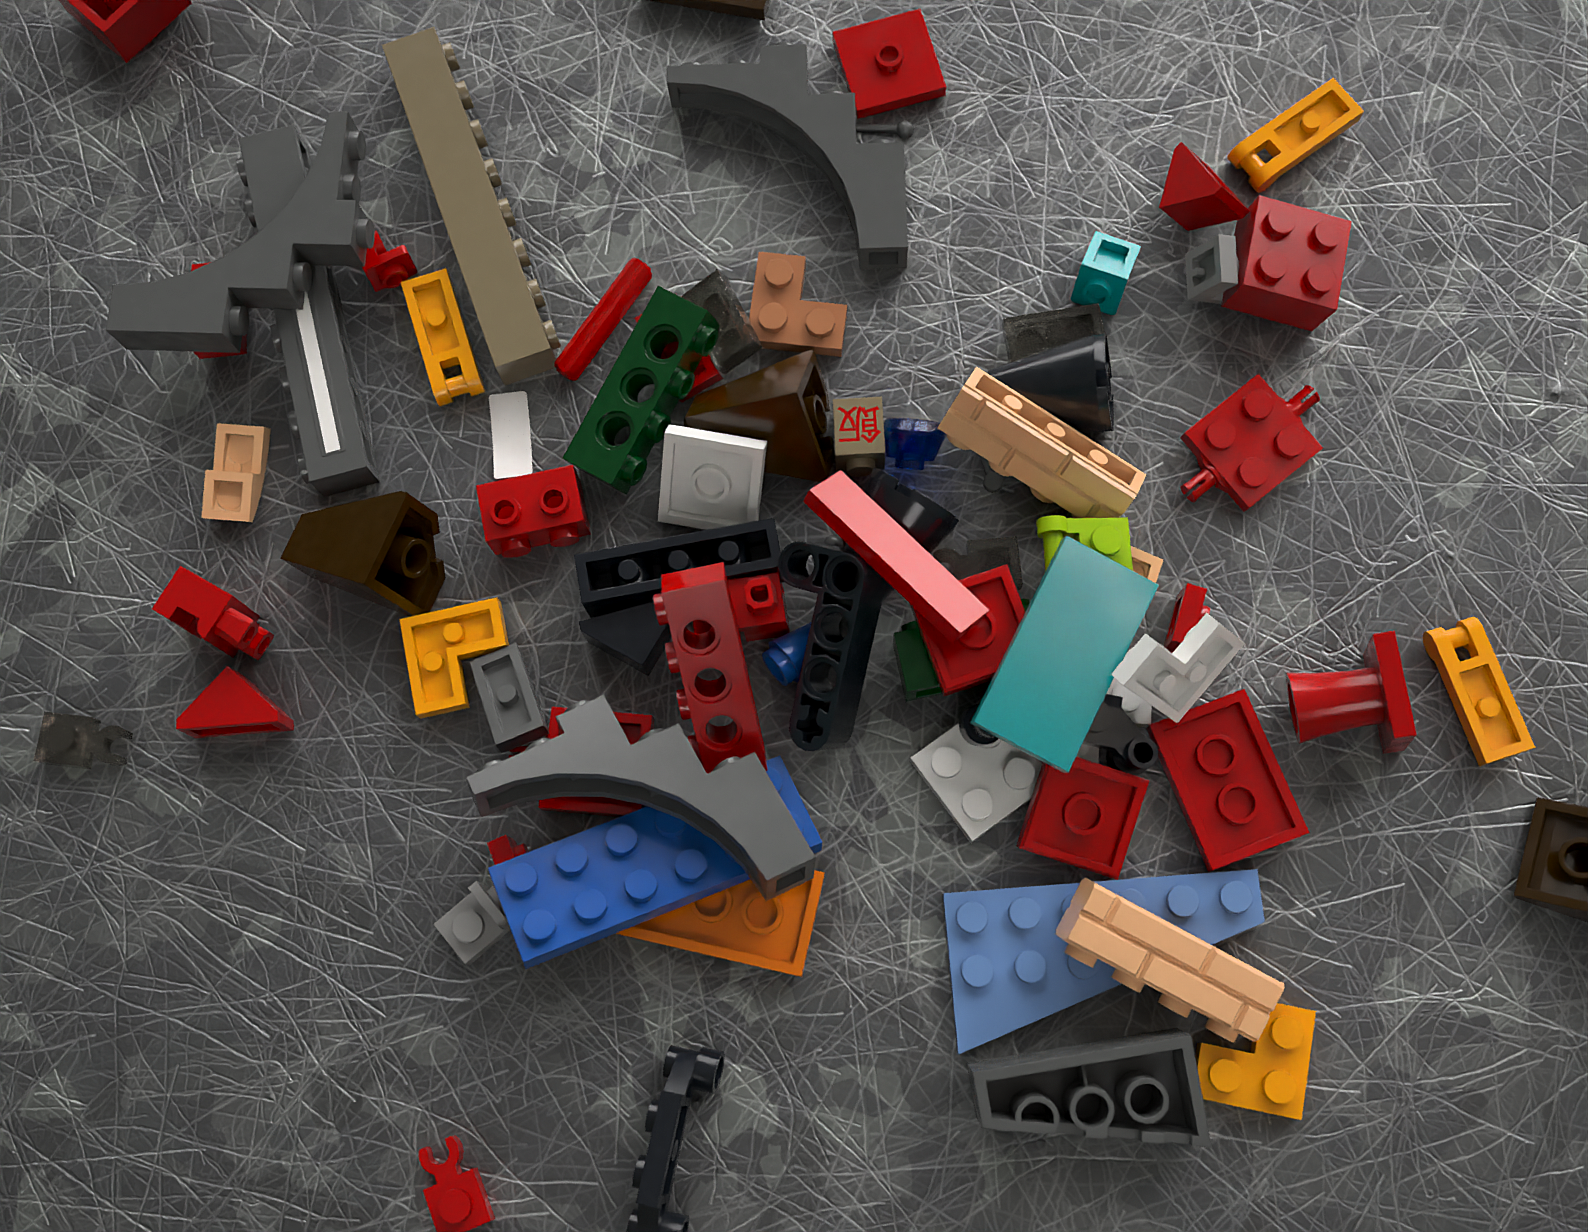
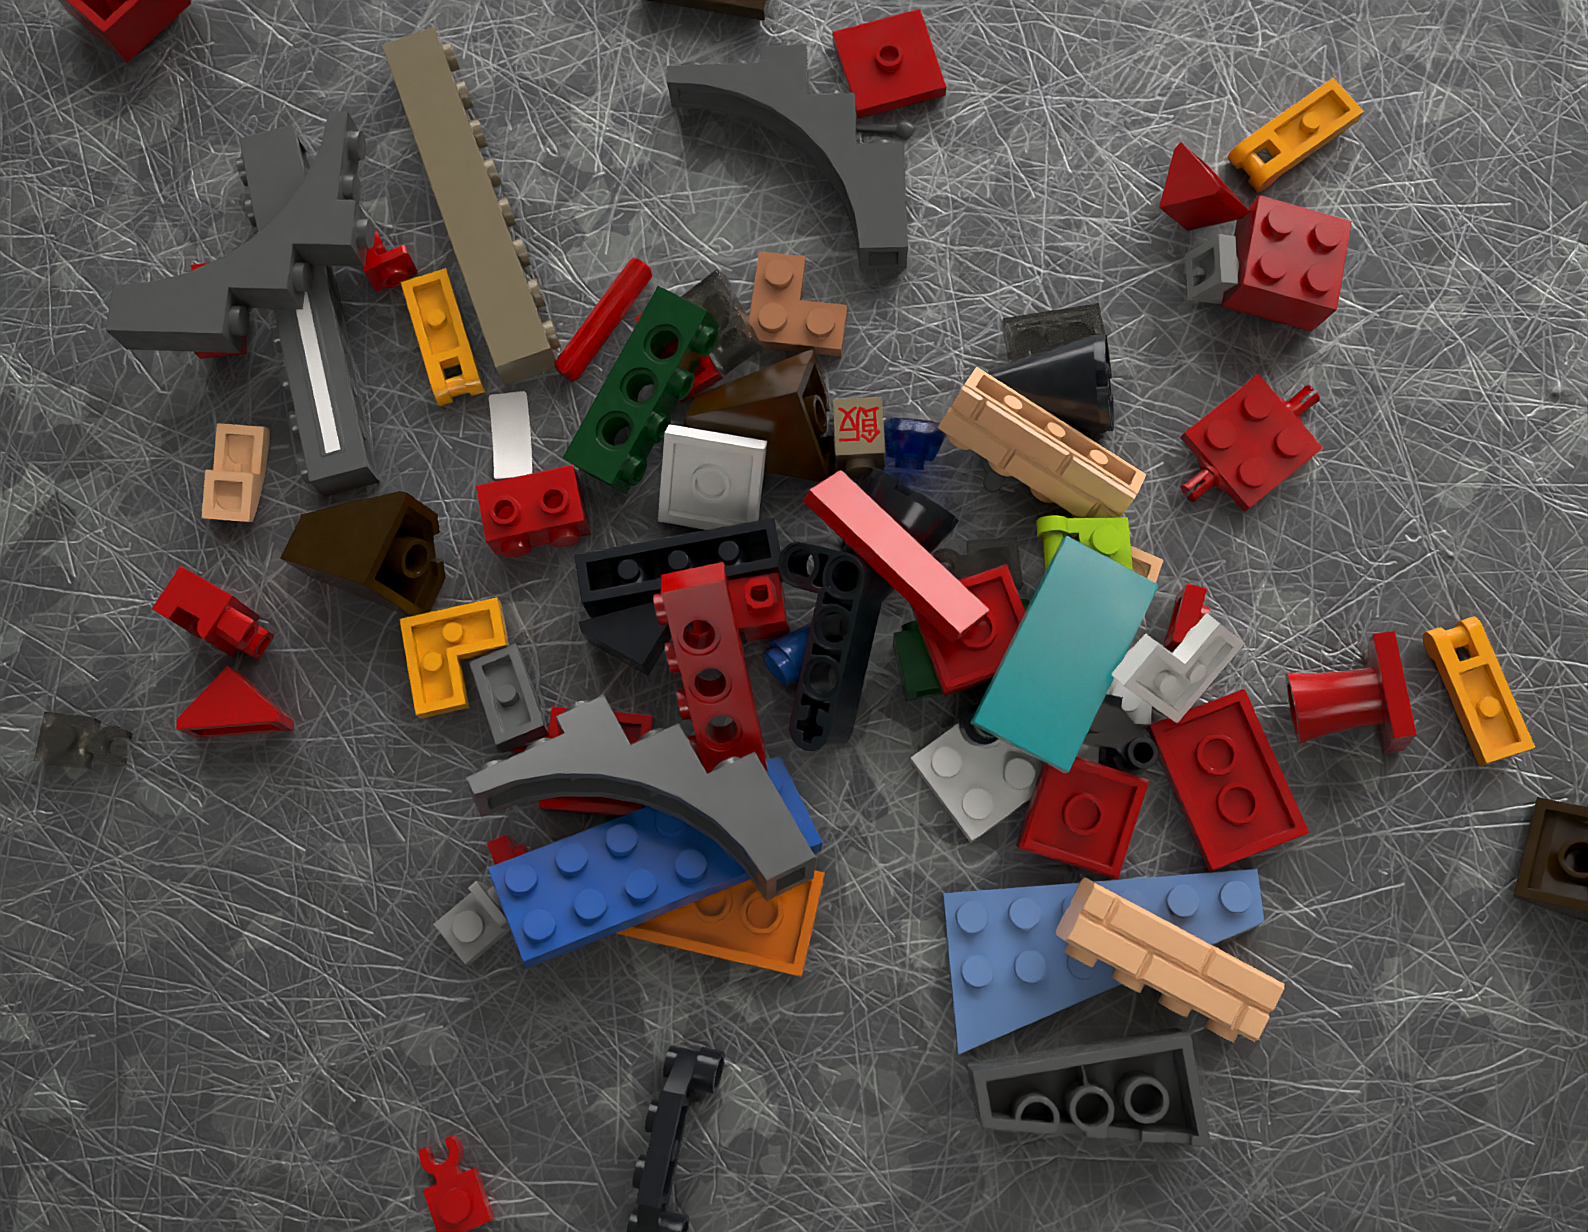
(1105, 272): teal bracket -> none
(1268, 1077): light orange plate -> none

